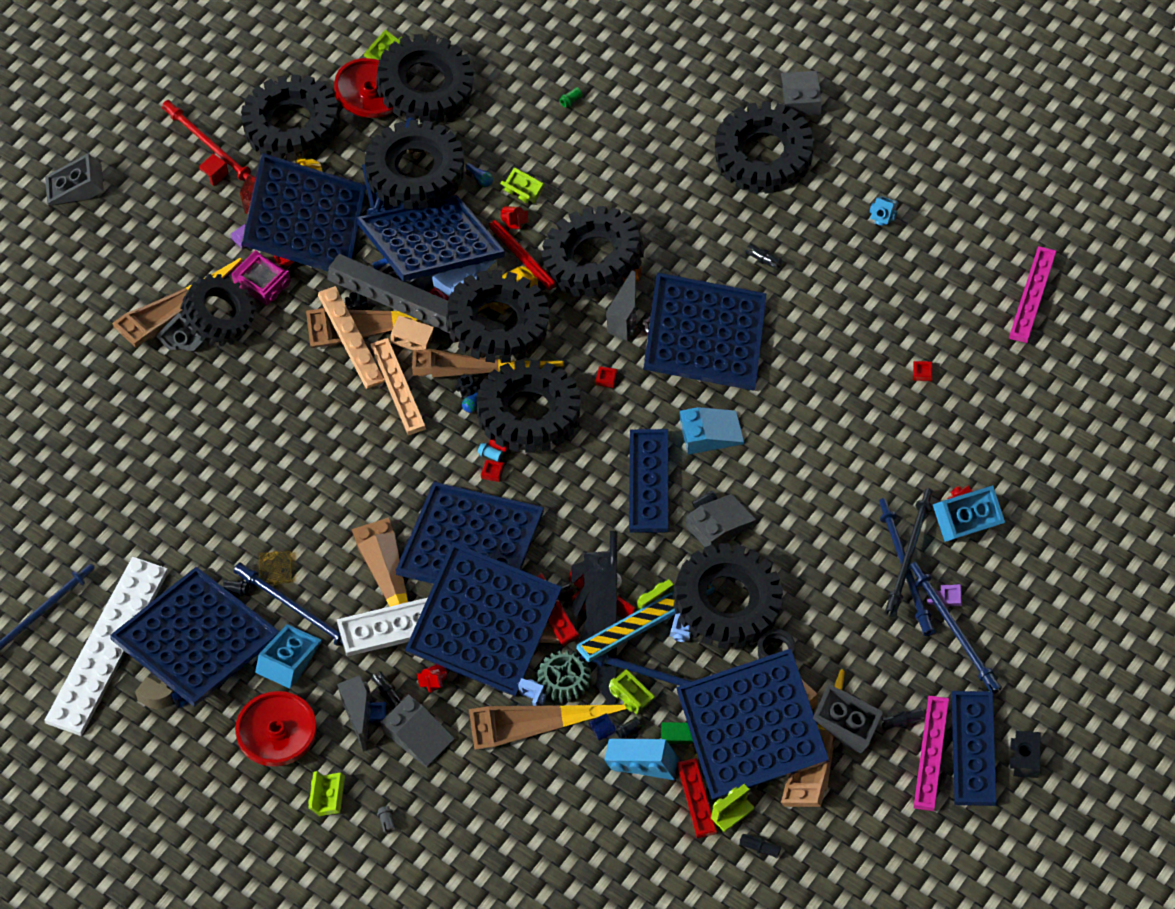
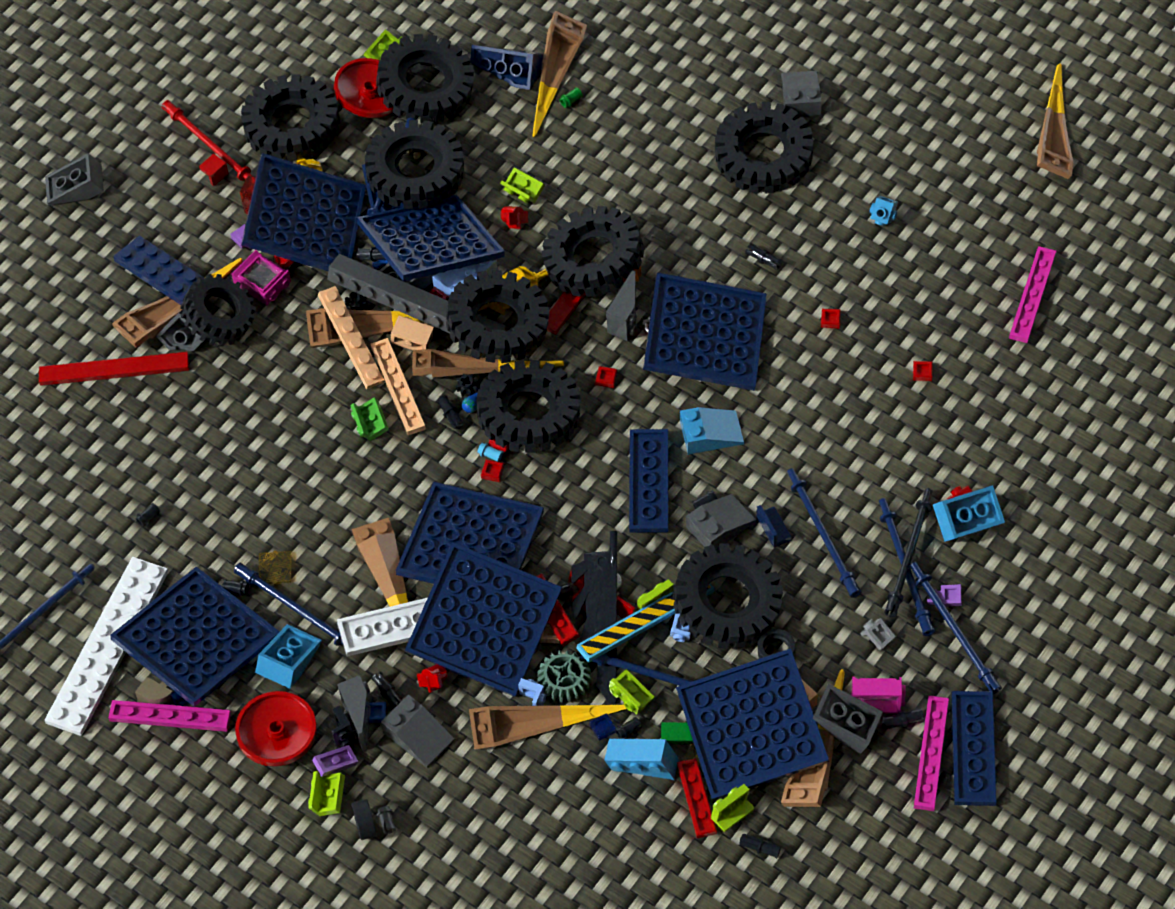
(113, 368): none -> red tile
(148, 514): none -> black pin
(157, 268): none -> dark blue plate
(169, 715): none -> dark pink plate
(335, 760): none -> medium lavender plate
(343, 734): none -> black bracket
(364, 819): none -> black tyre
(369, 419): none -> bright green bracket
(370, 254): none -> black axle
(450, 412): none -> black axle
(483, 177): blue piece -> none
(513, 66): none -> dark blue wedge
(522, 254): red axle -> none
(561, 46): none -> medium nougat plate
(562, 311): none -> red tile
(773, 526): none -> dark blue panel
(830, 318): none -> red tile
(847, 578): none -> dark blue bar
(878, 633): none -> light grey bracket
(881, 693): none -> dark pink window
(1025, 765): black brick -> none
(1054, 146): none -> medium nougat plate

